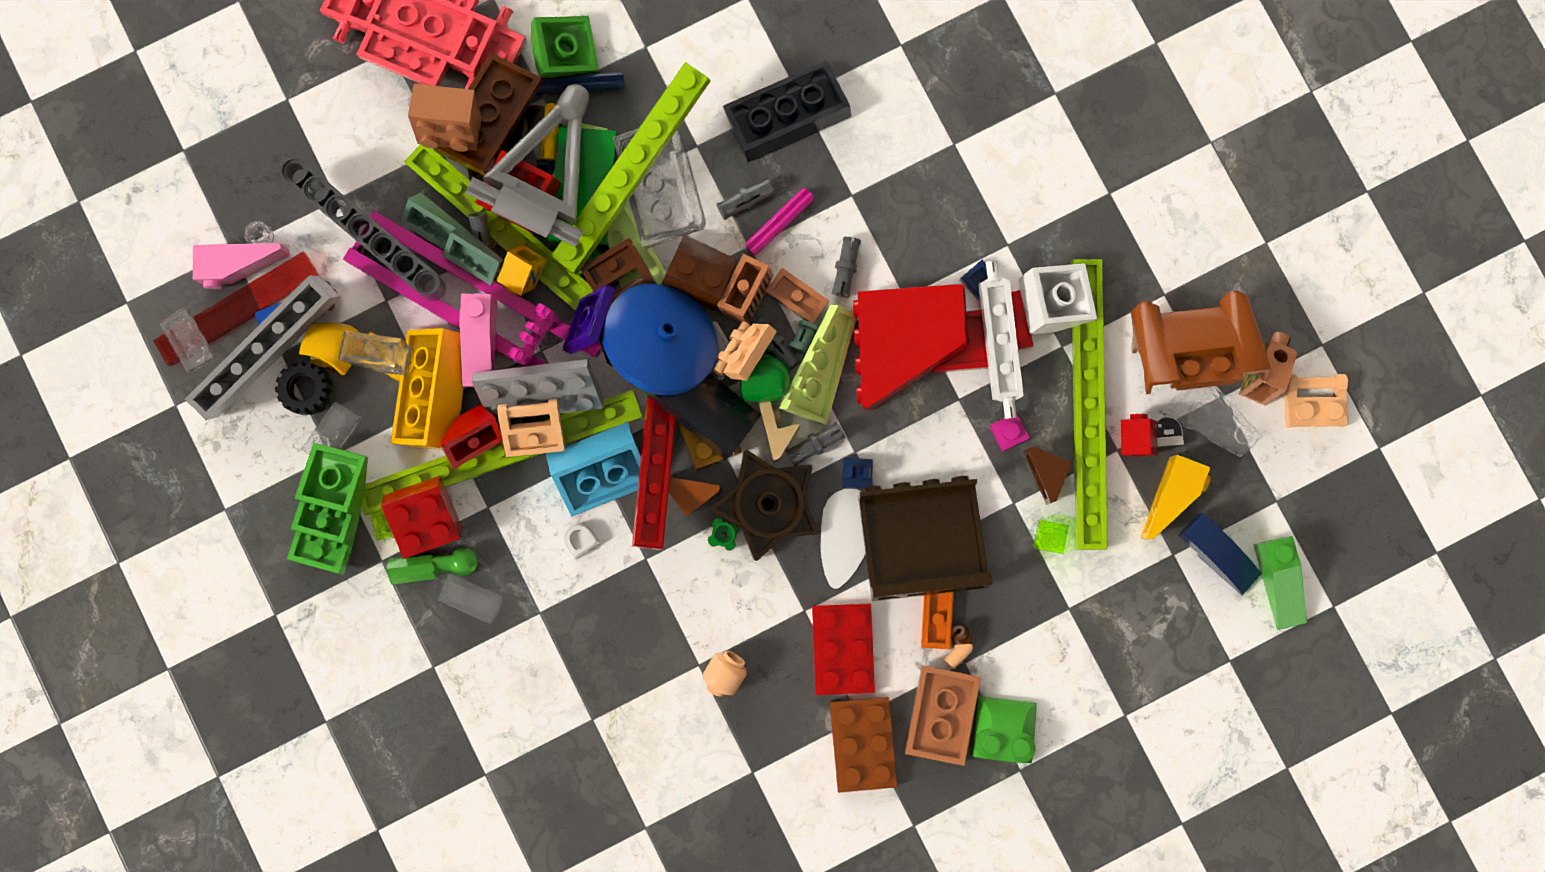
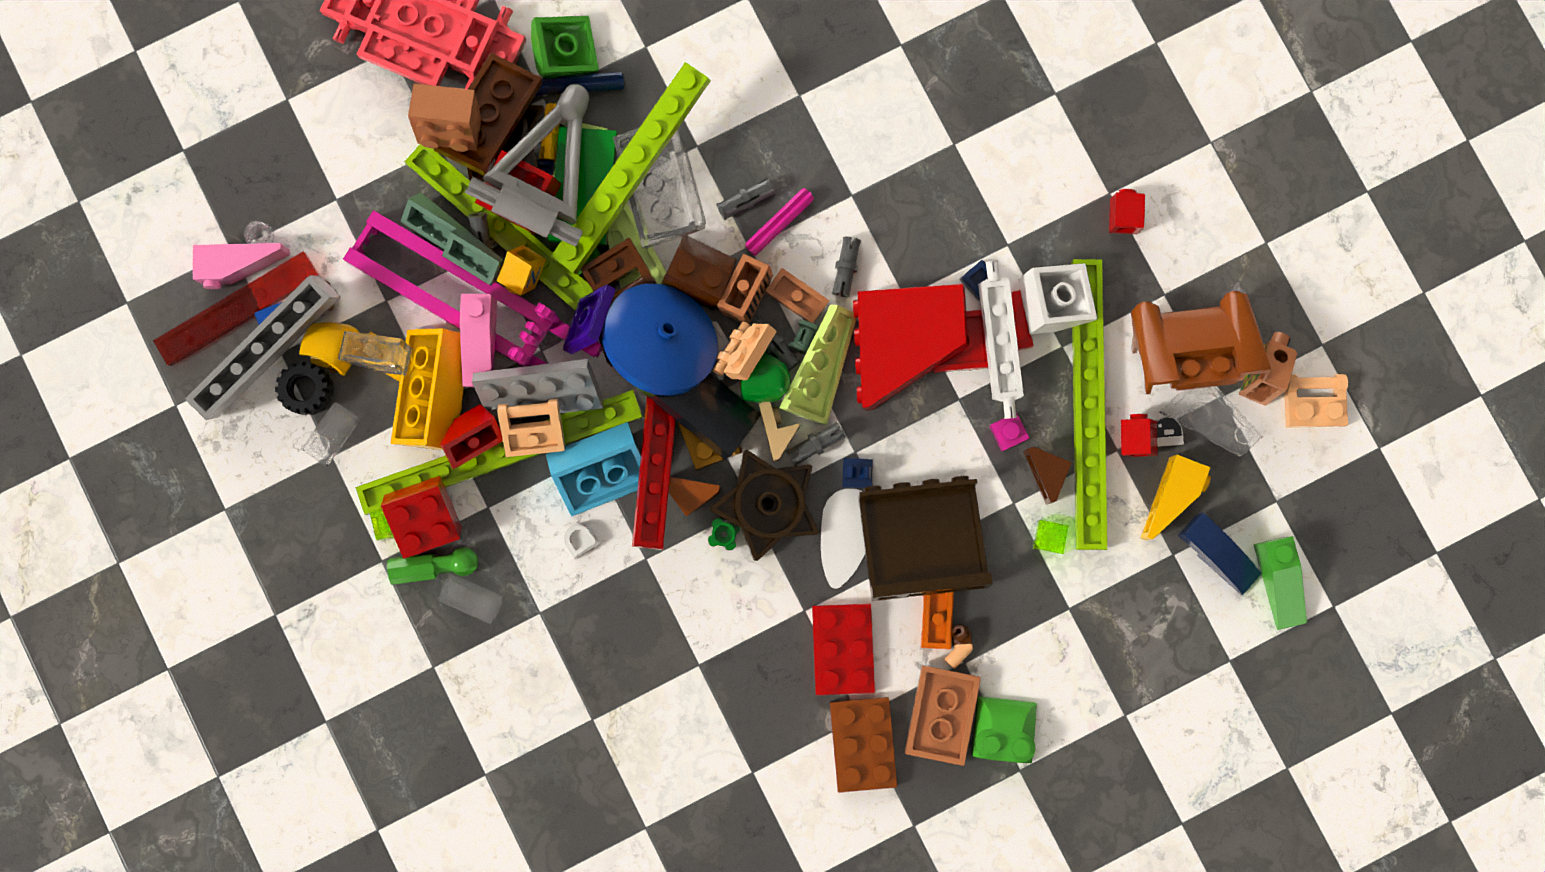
(187, 340): clear plate -> none
(328, 508): bright green slope -> none
(354, 219): dark grey beam -> none
(724, 673): light nougat head -> none
(787, 111): black slope -> none
(1127, 212): none -> red brick

